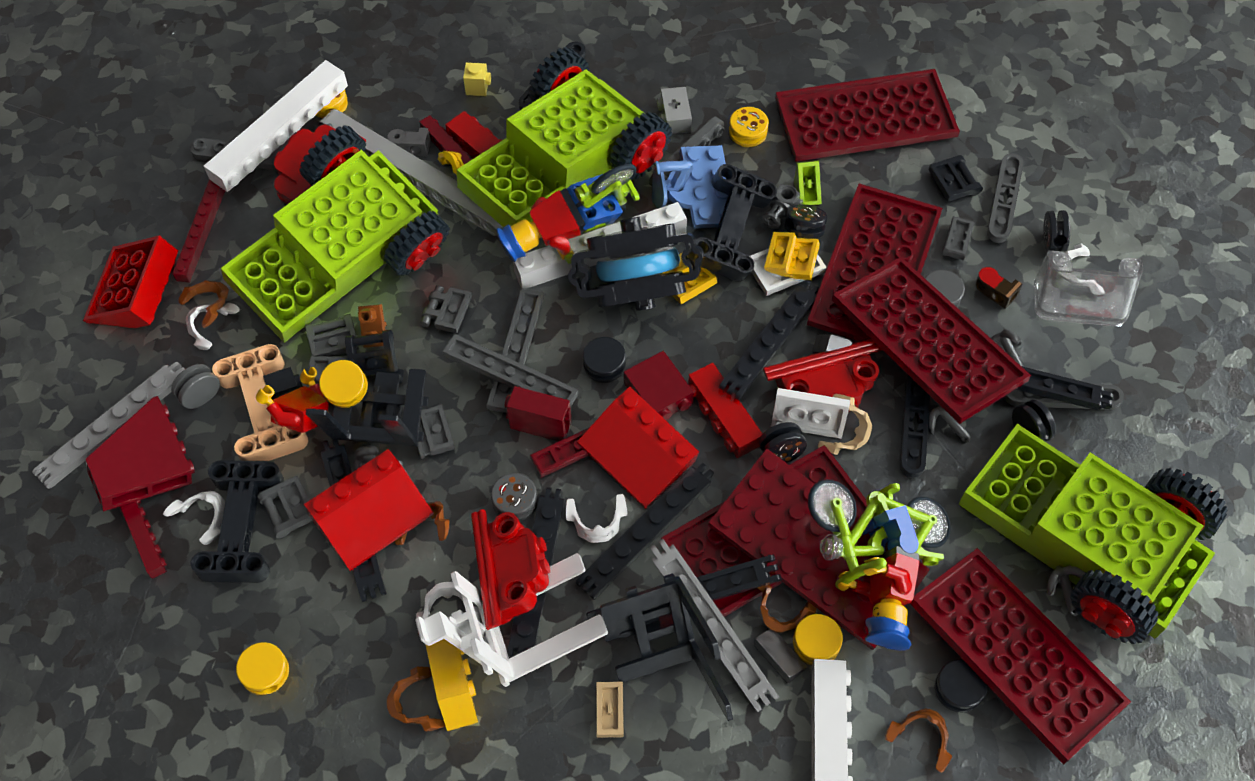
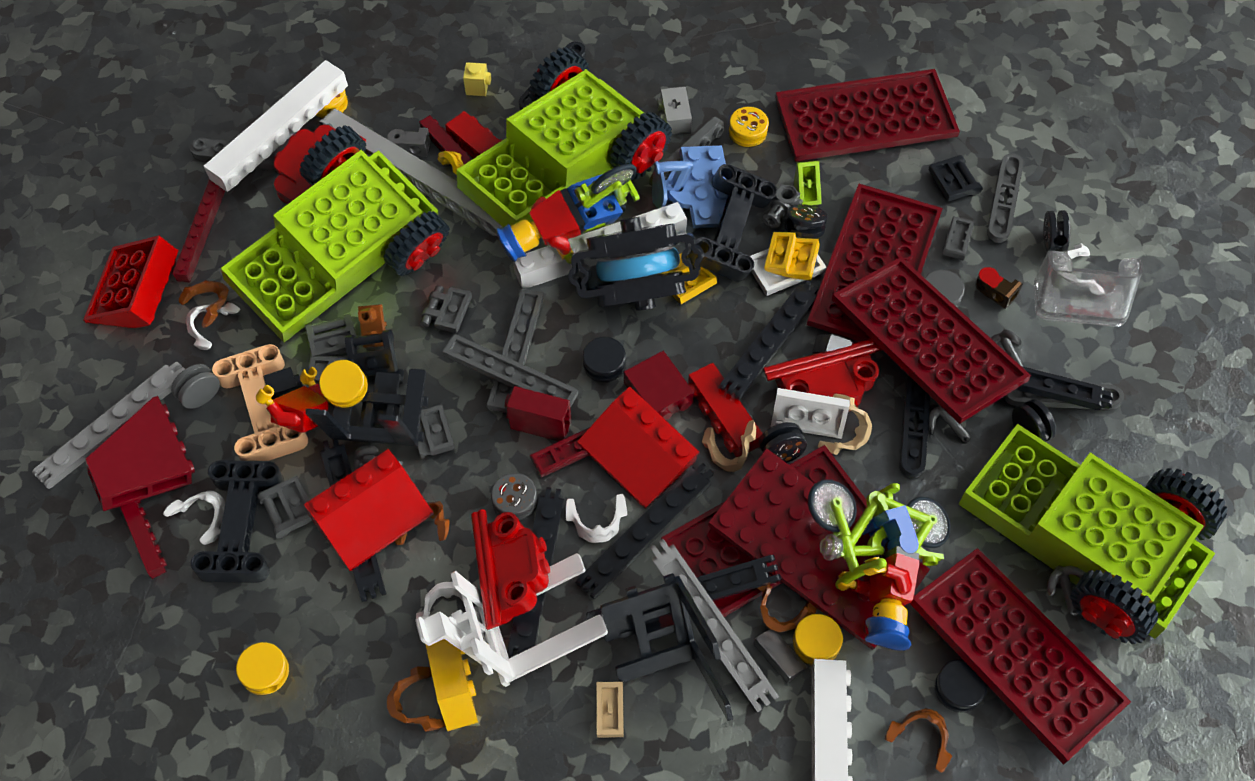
(727, 464): none -> tan helmet

